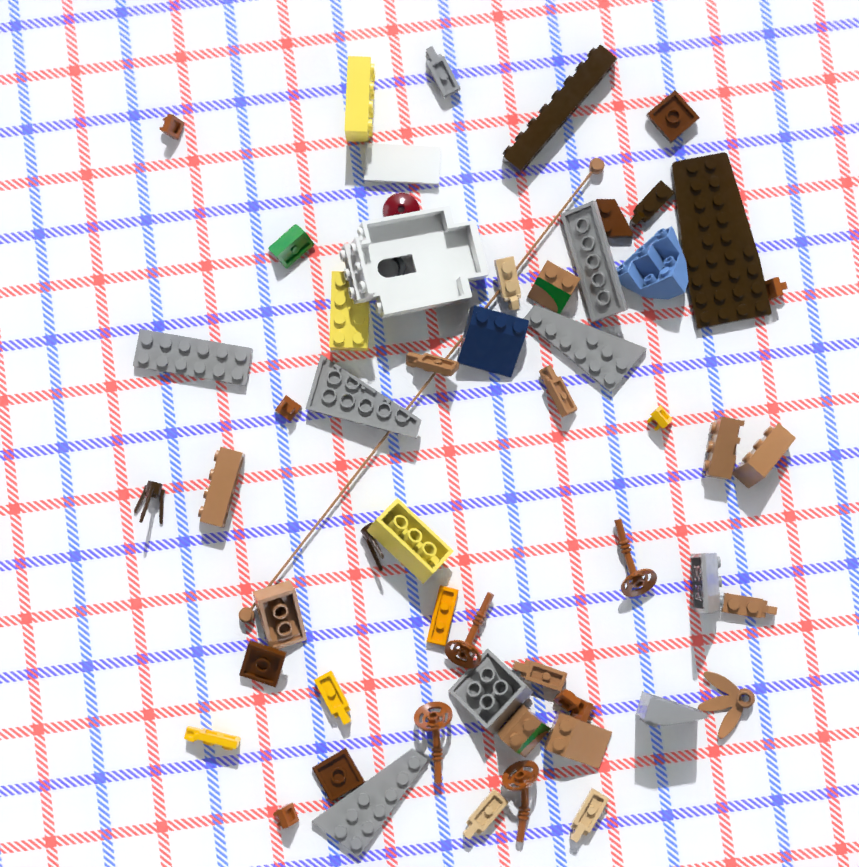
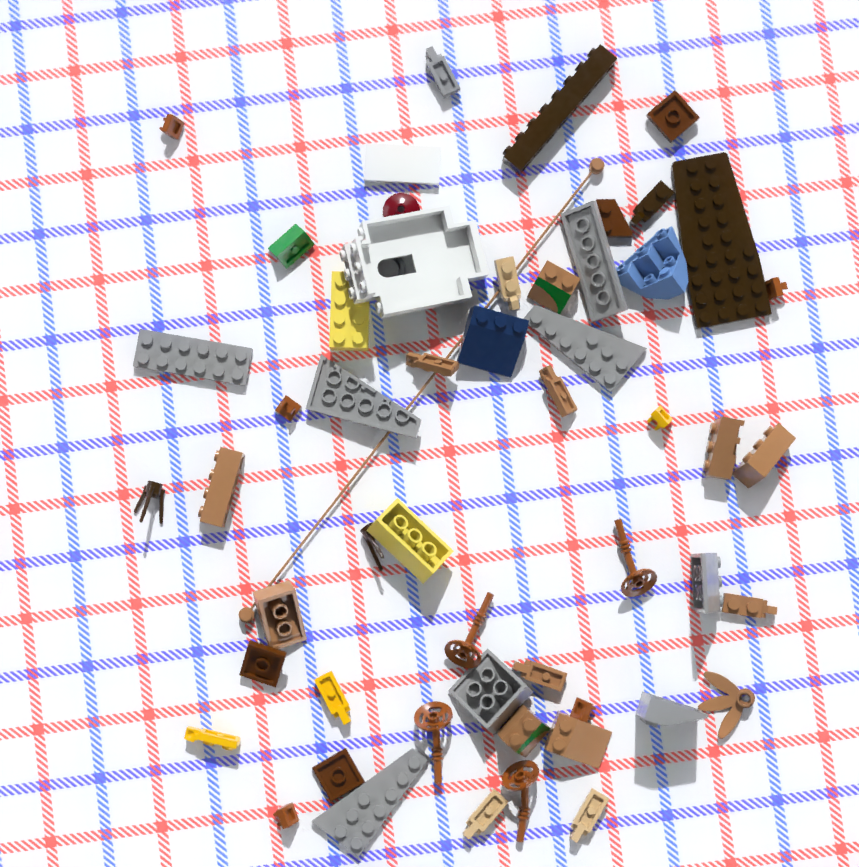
(359, 94): light yellow brick -> none
(442, 615): light orange tile -> none
(567, 700): dark orange plate -> none

